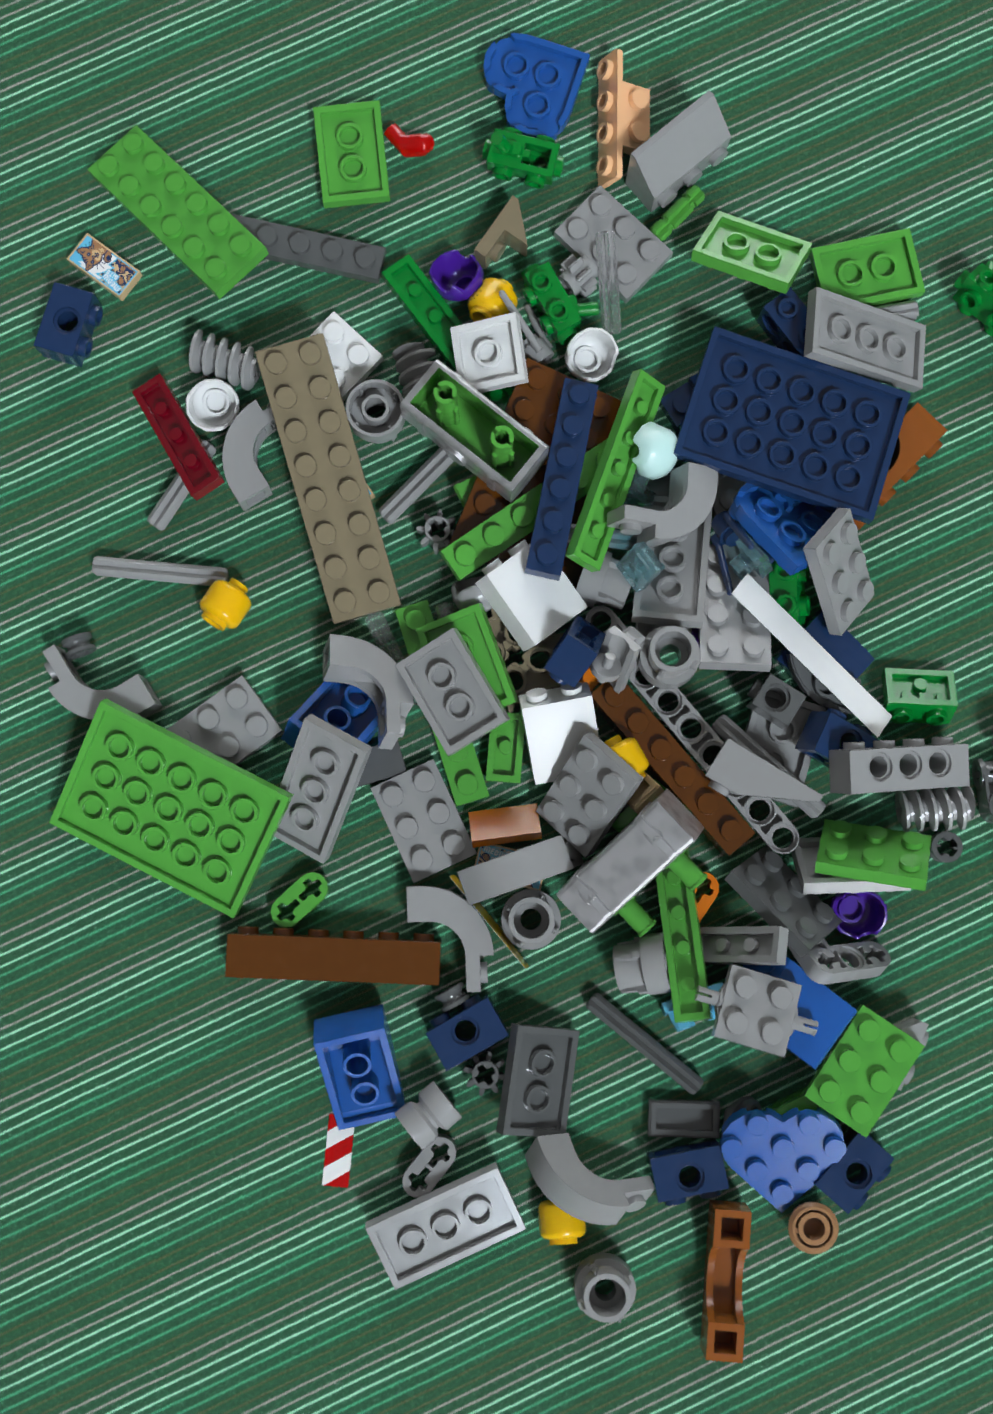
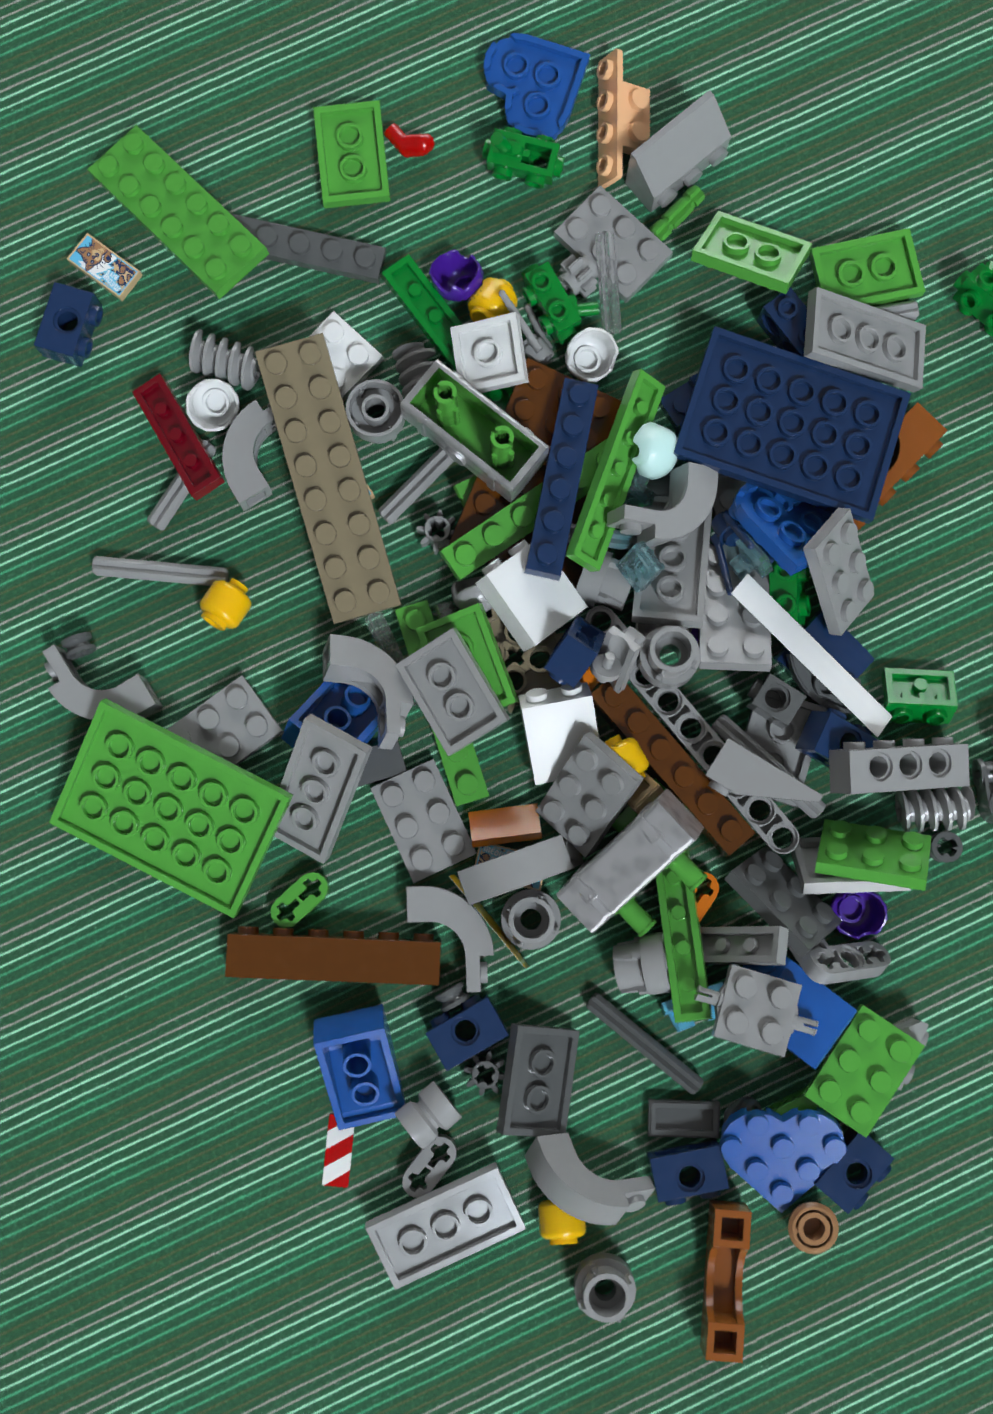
(506, 229): dark tan slope -> none
(506, 751): bright green plate -> none

